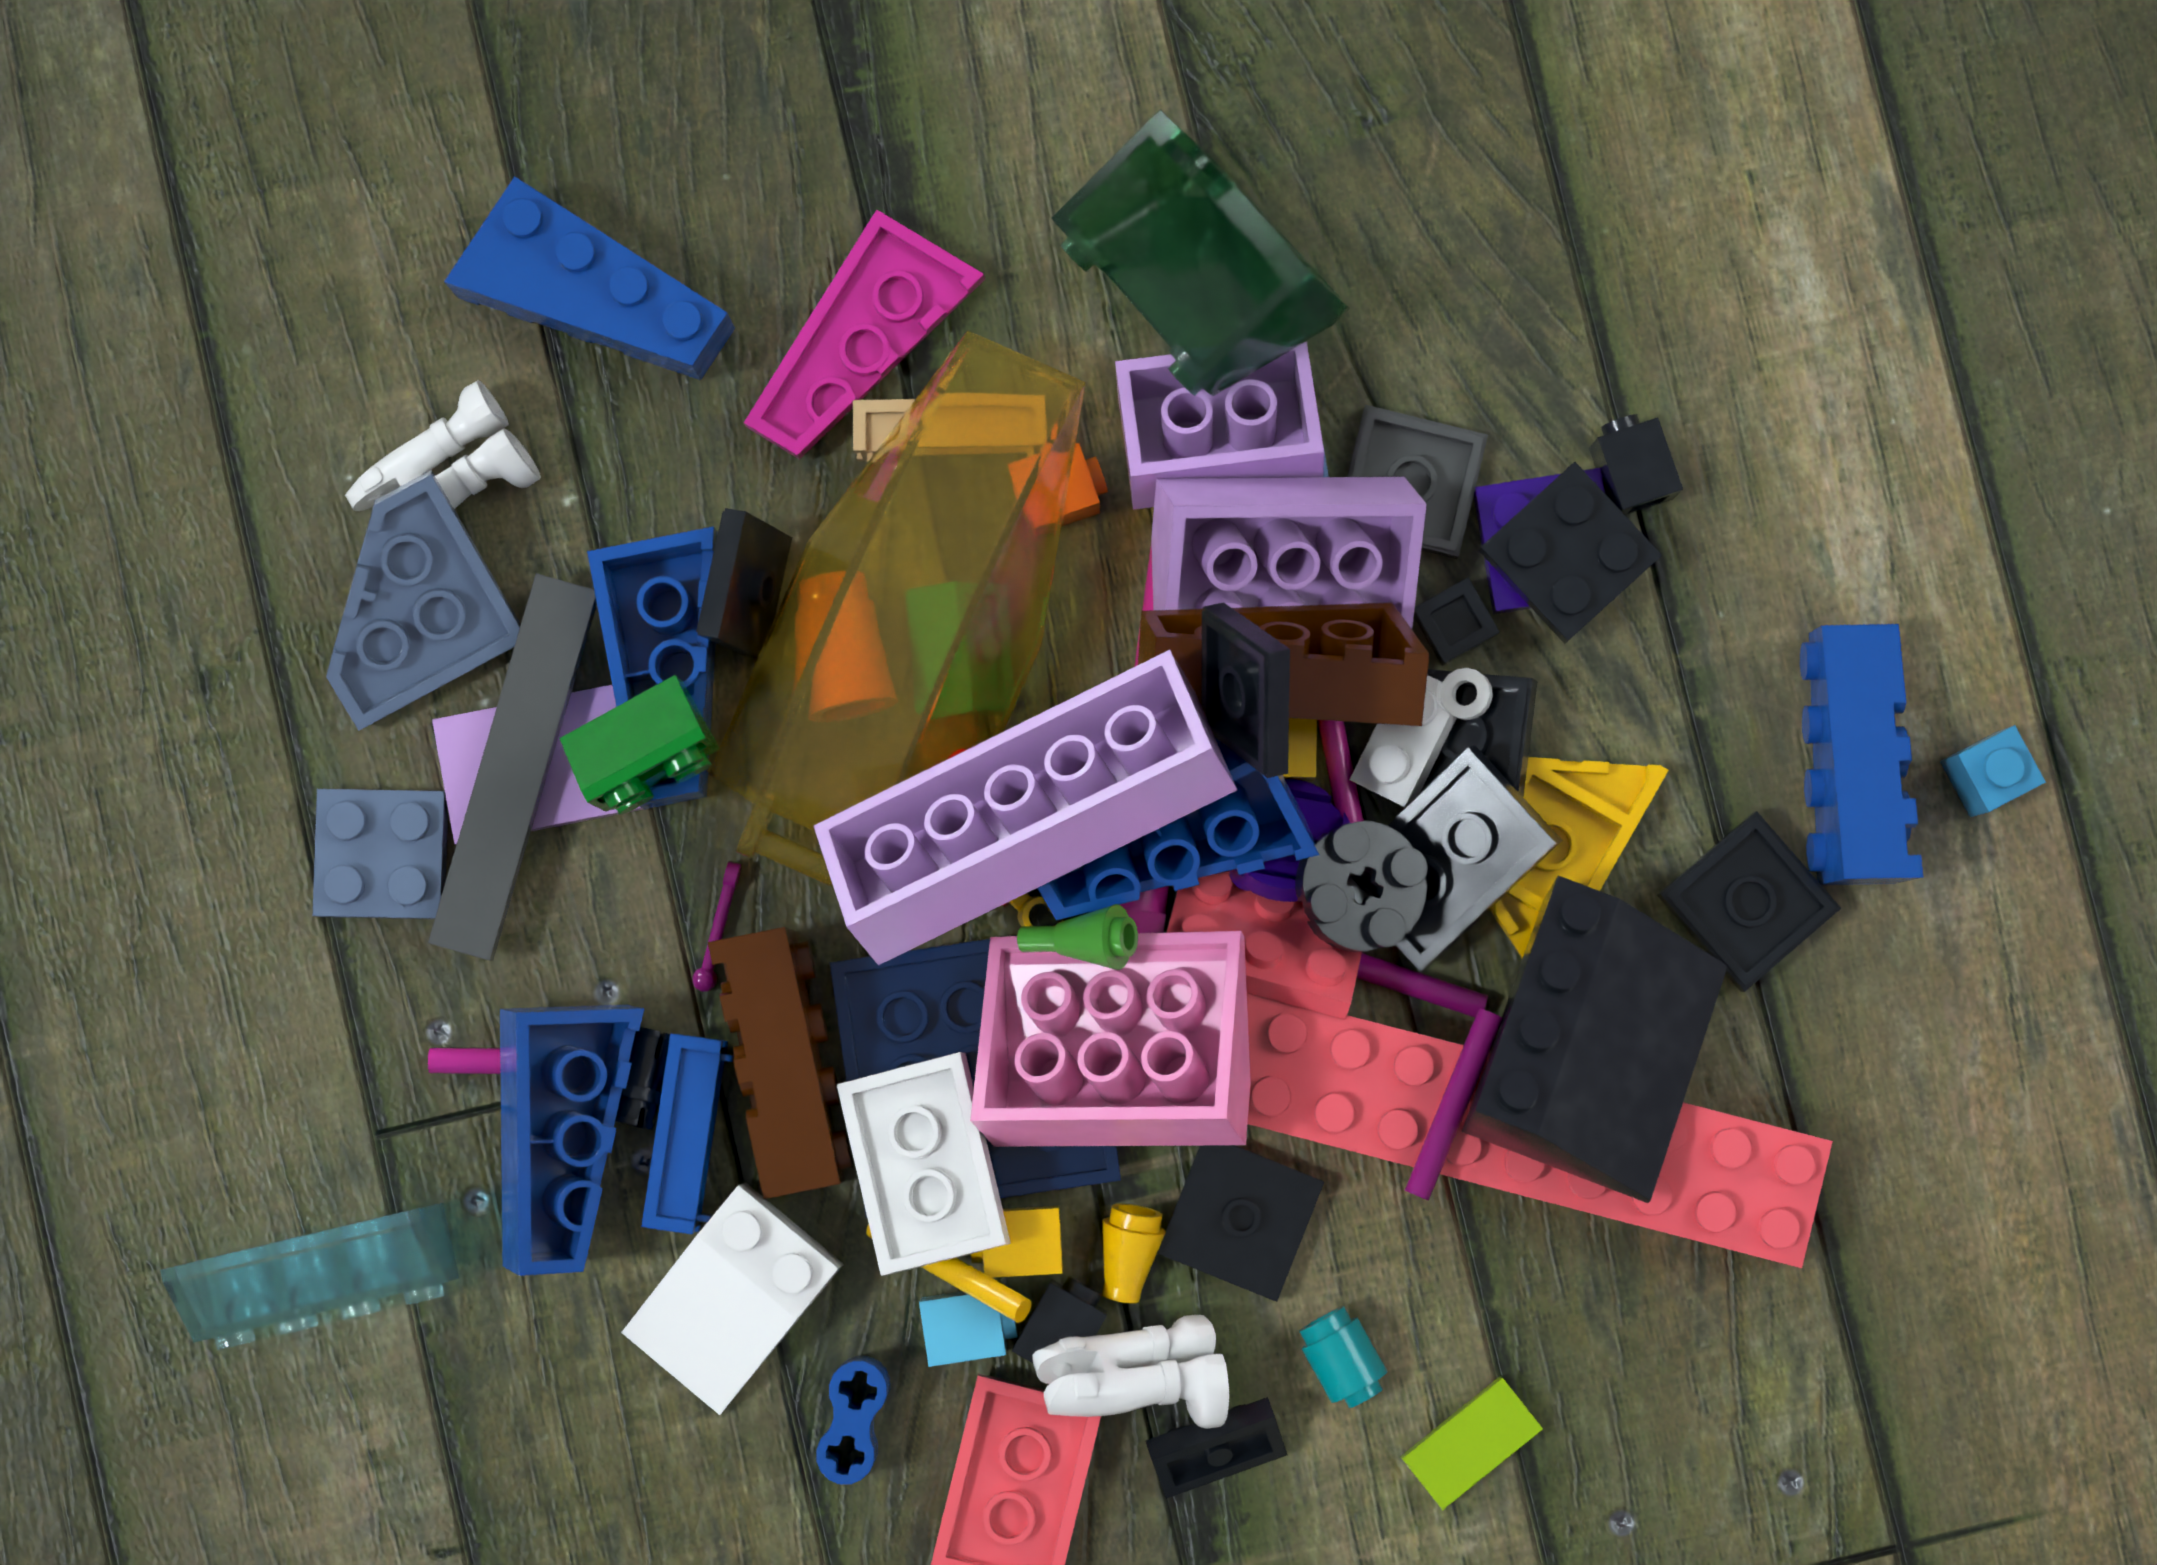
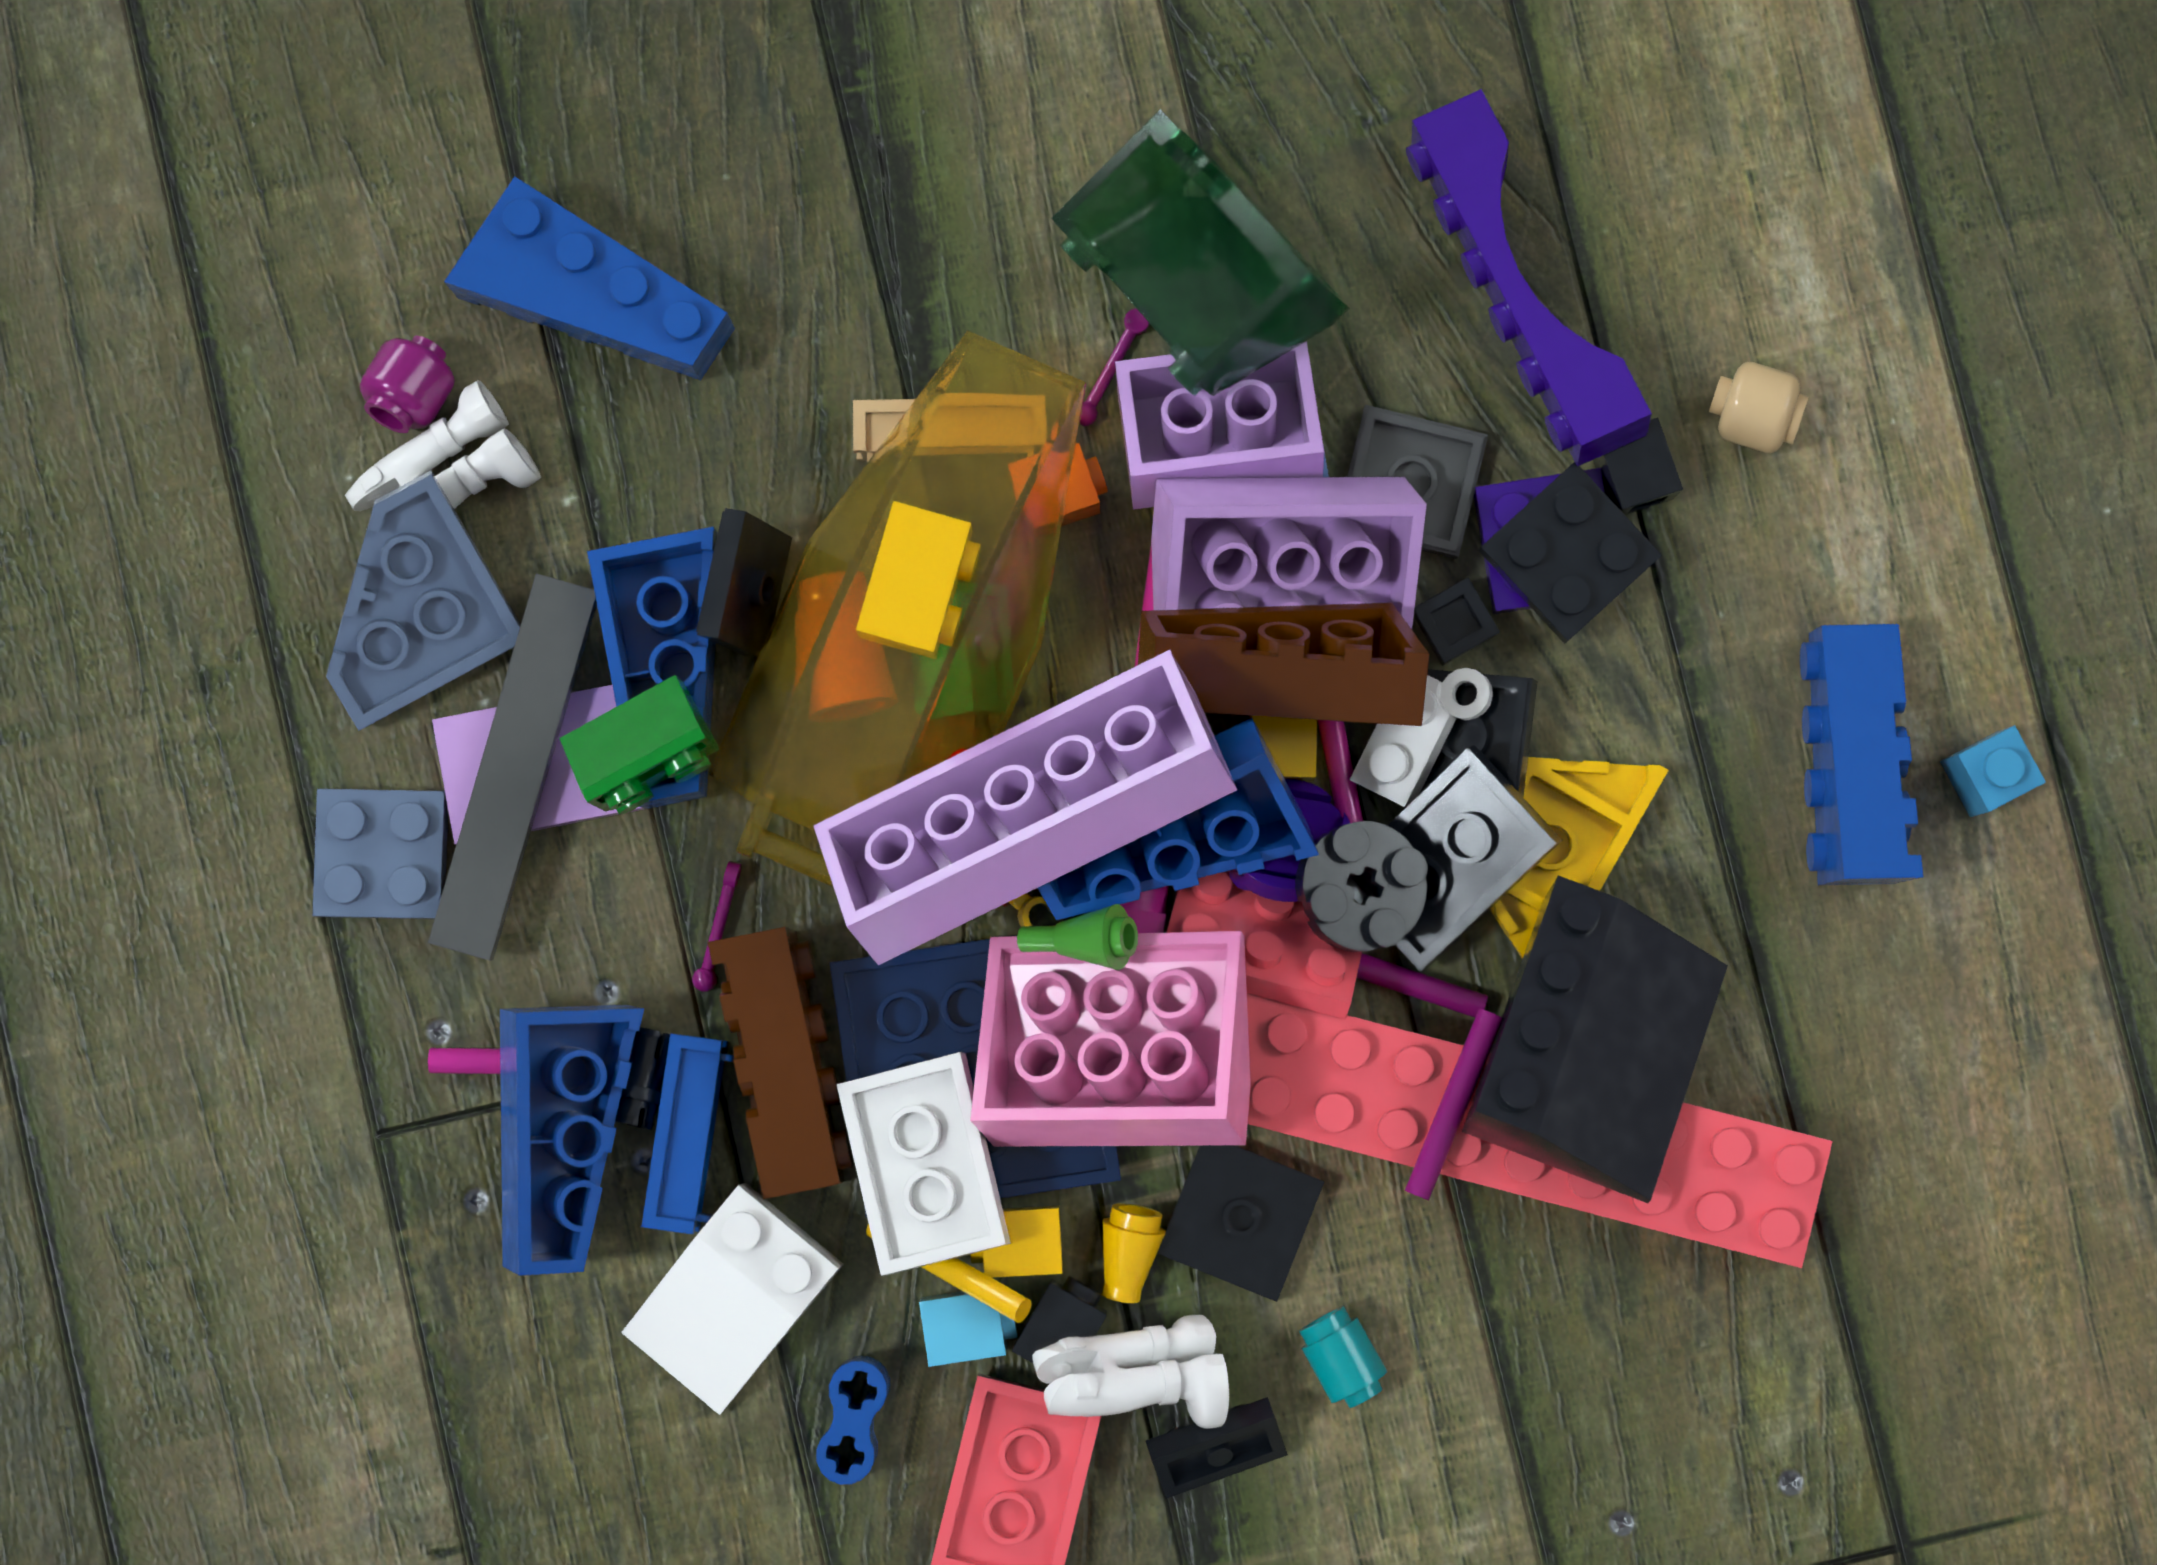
(314, 1274): clear light blue slope -> none
(406, 384): none -> magenta head
(865, 324): dark pink wing -> none
(917, 581): none -> yellow brick
(1134, 325): none -> magenta hinge
(1246, 689): black tile -> none
(1471, 1442): lime tile -> none
(1585, 388): none -> dark purple arch
(1749, 901): black plate -> none
(1759, 407): none -> tan head

